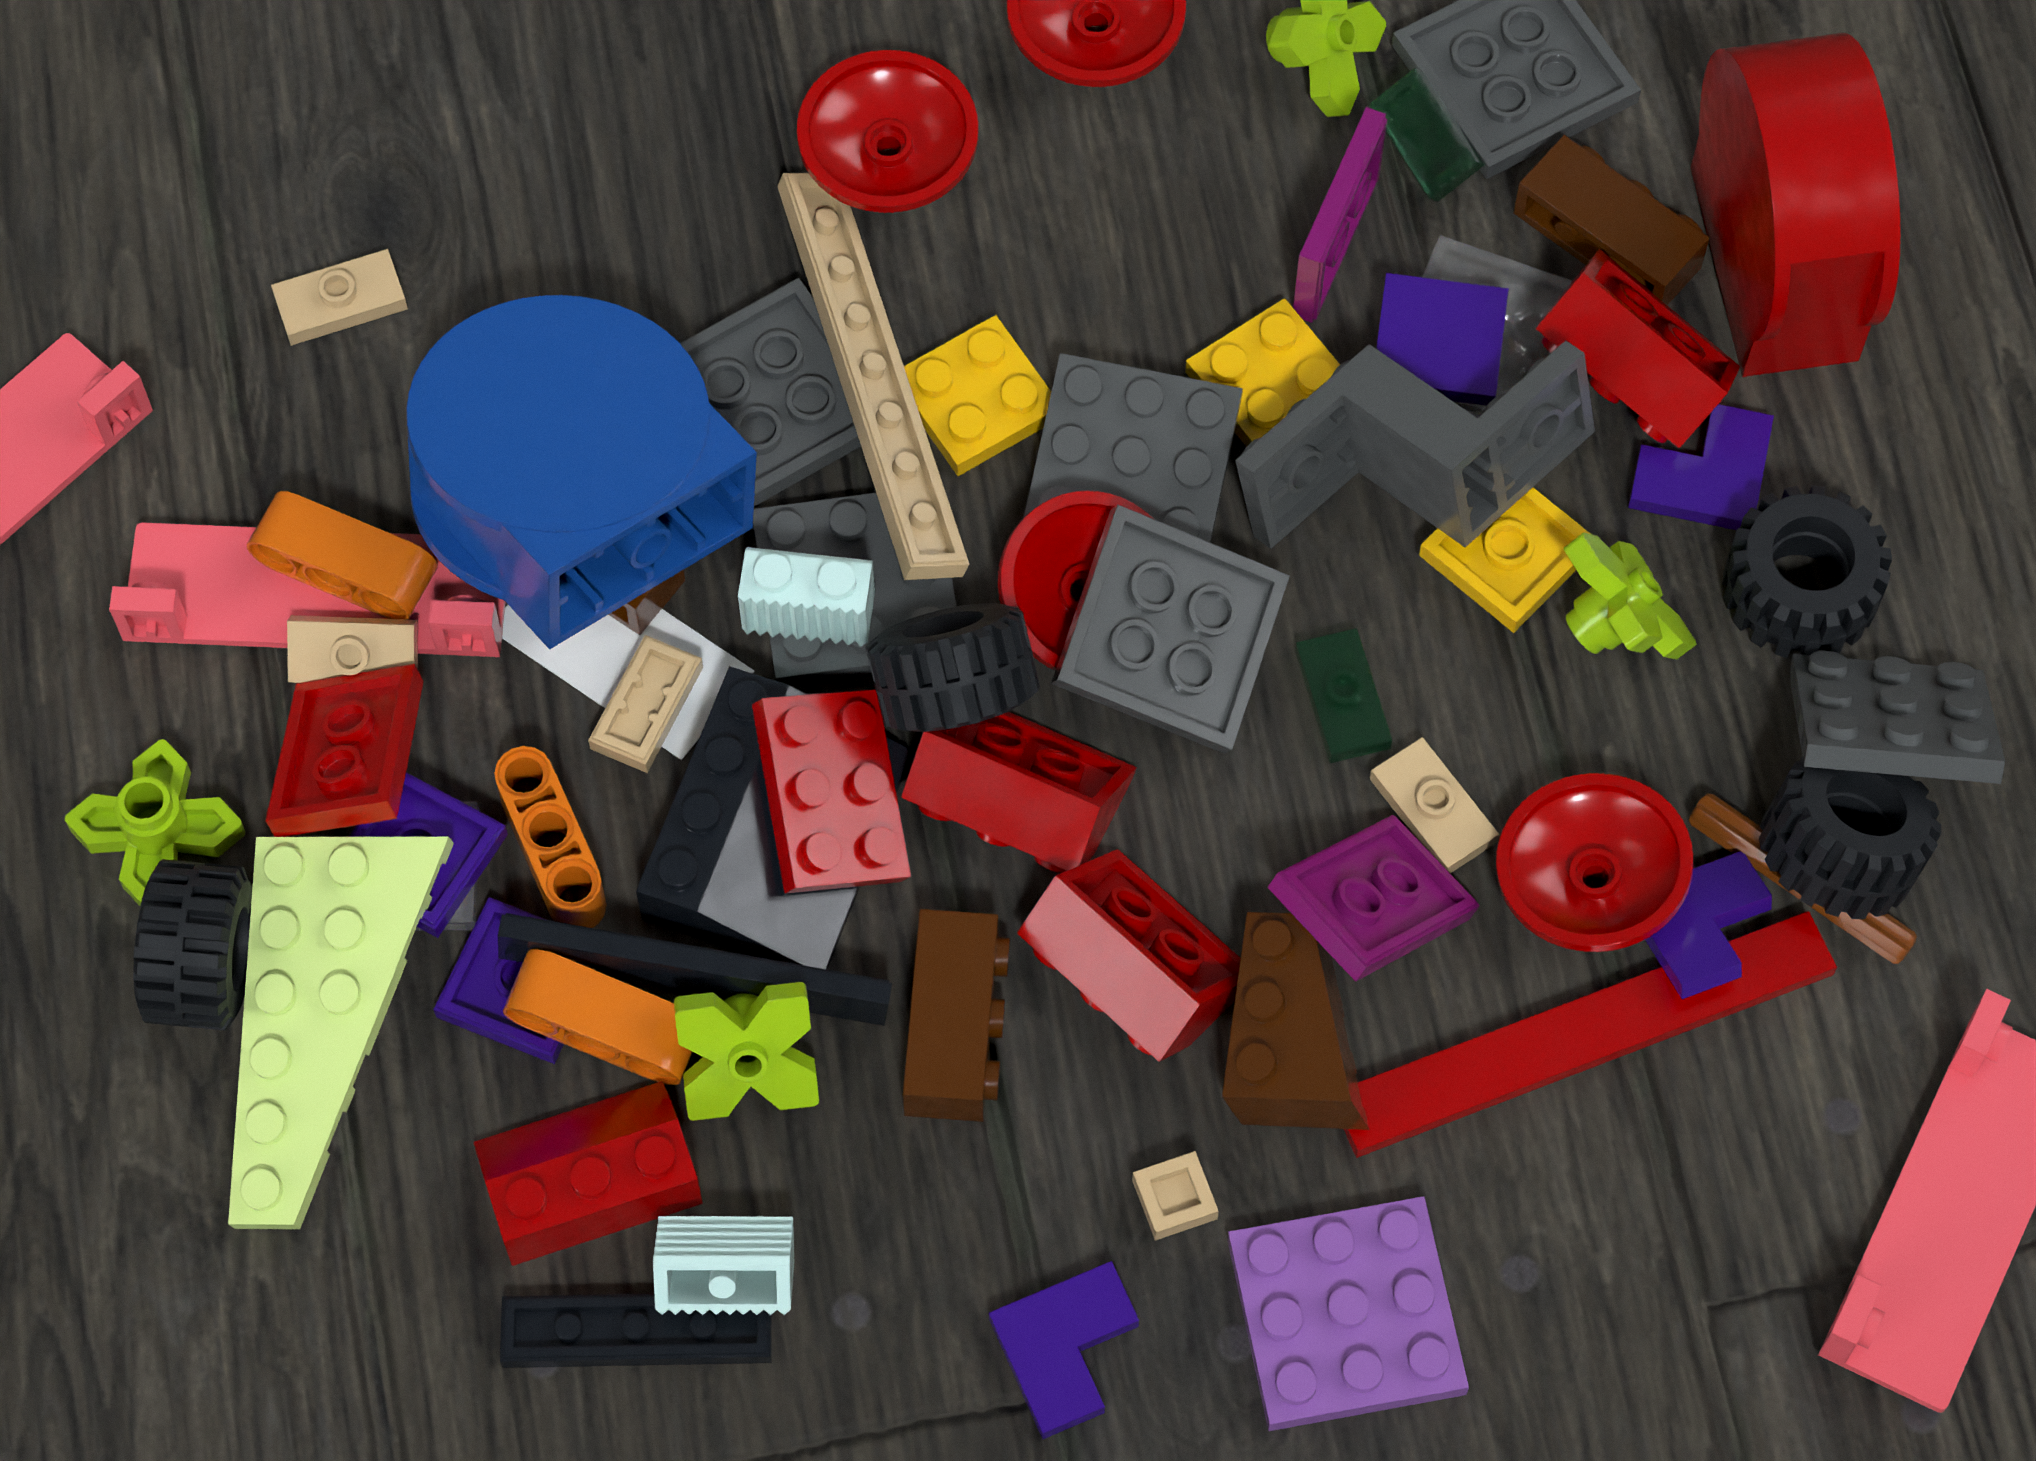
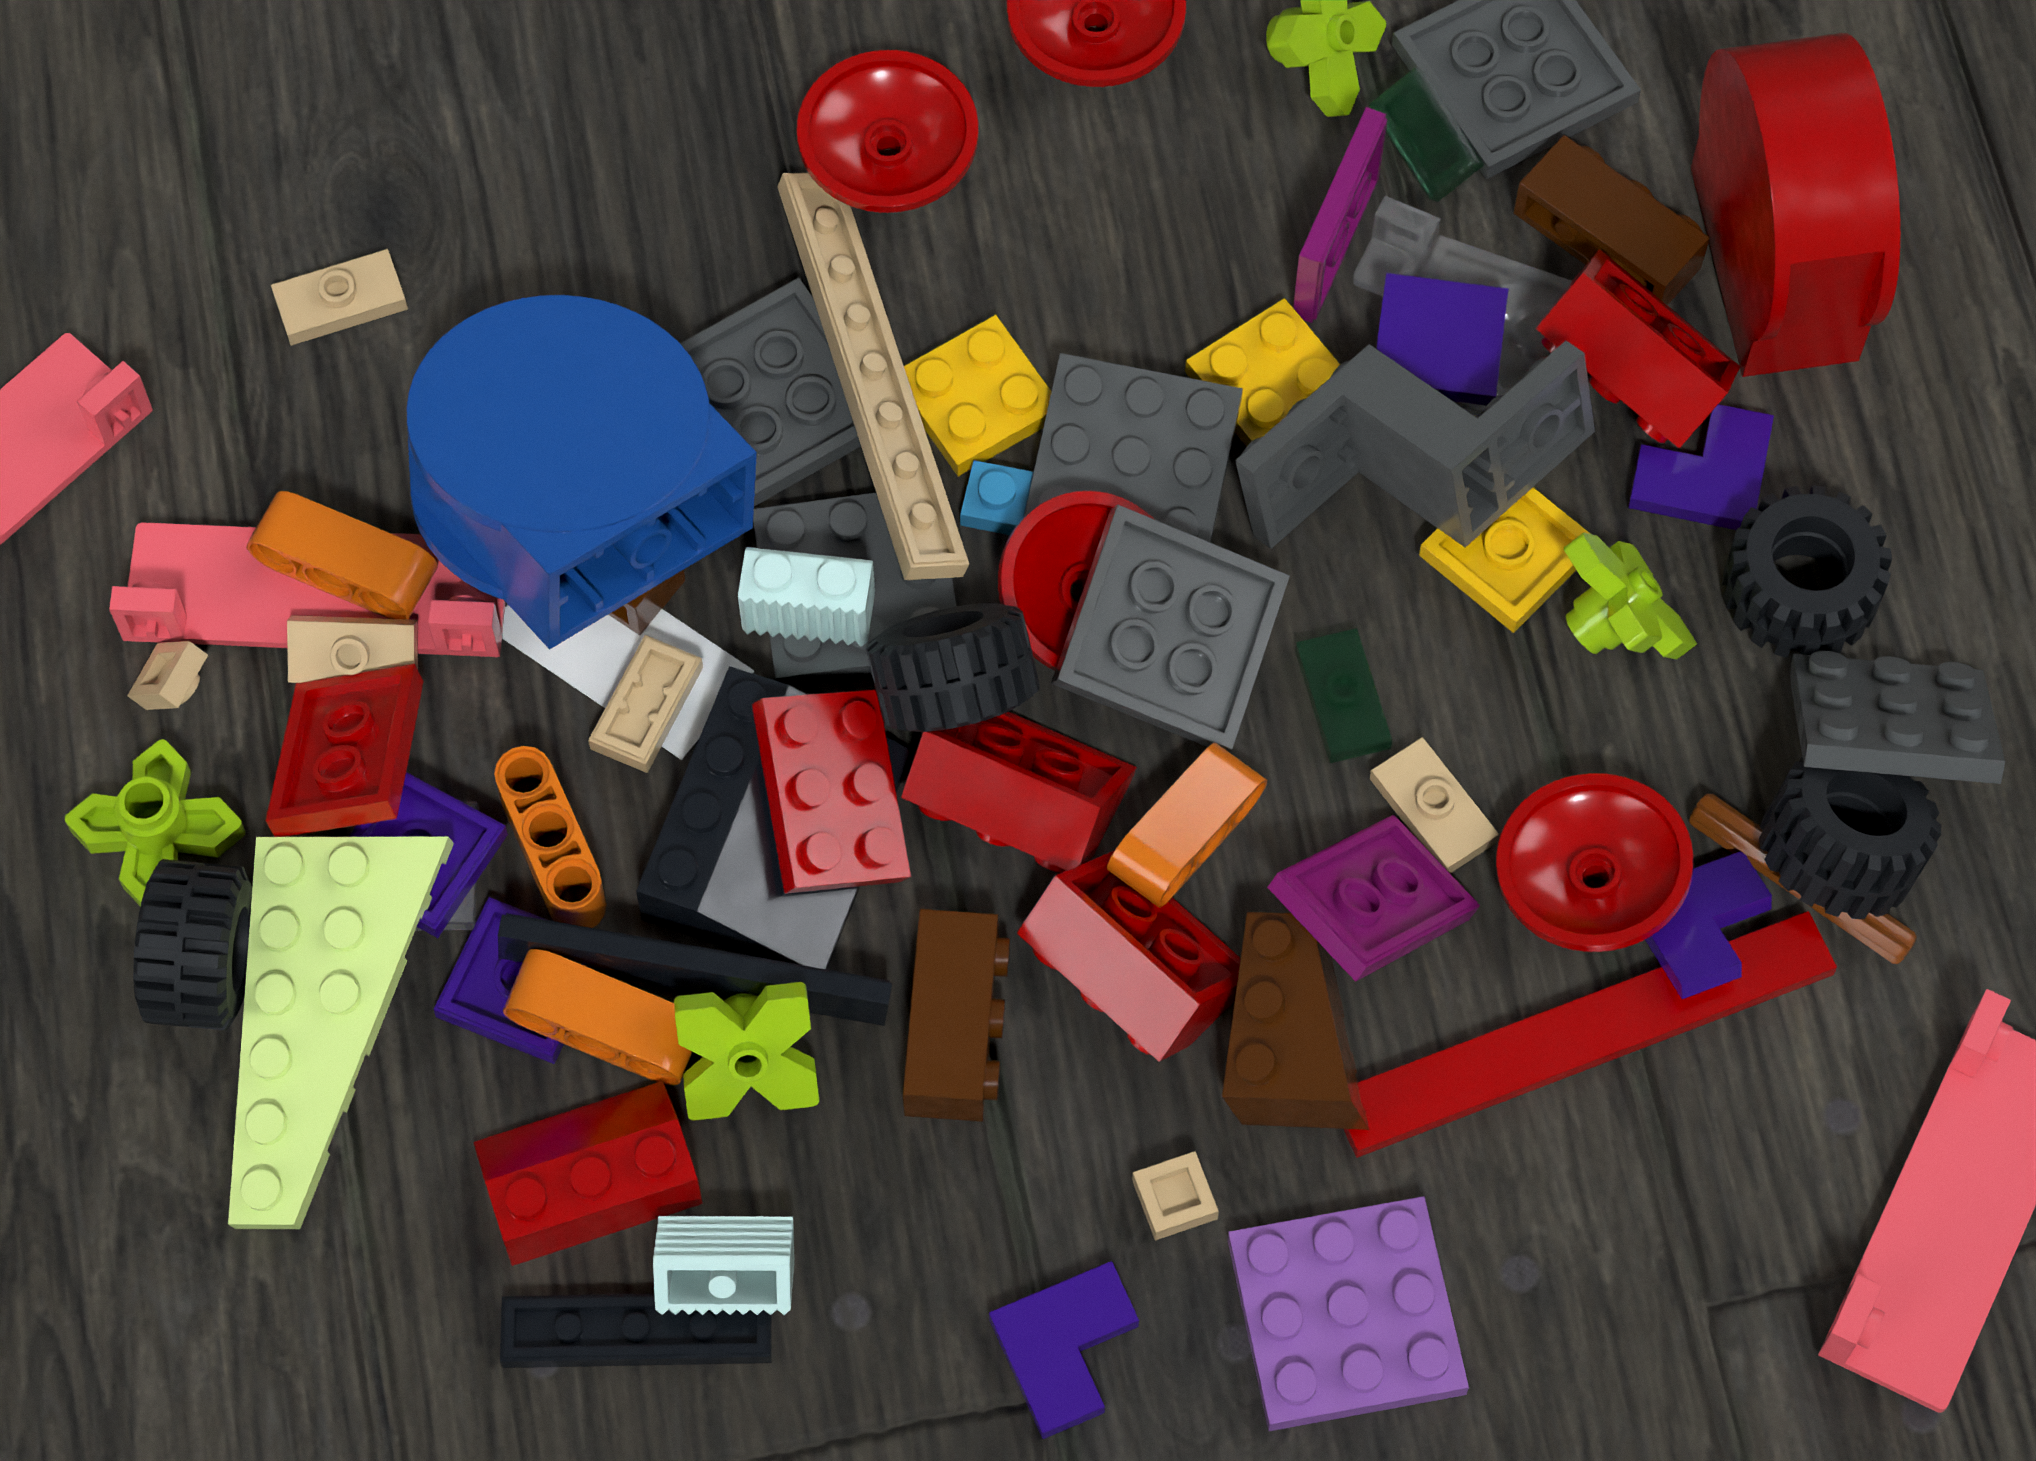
(168, 676): none -> tan plate
(995, 497): none -> dark azure plate
(1186, 825): none -> orange beam
(1399, 245): none -> clear panel

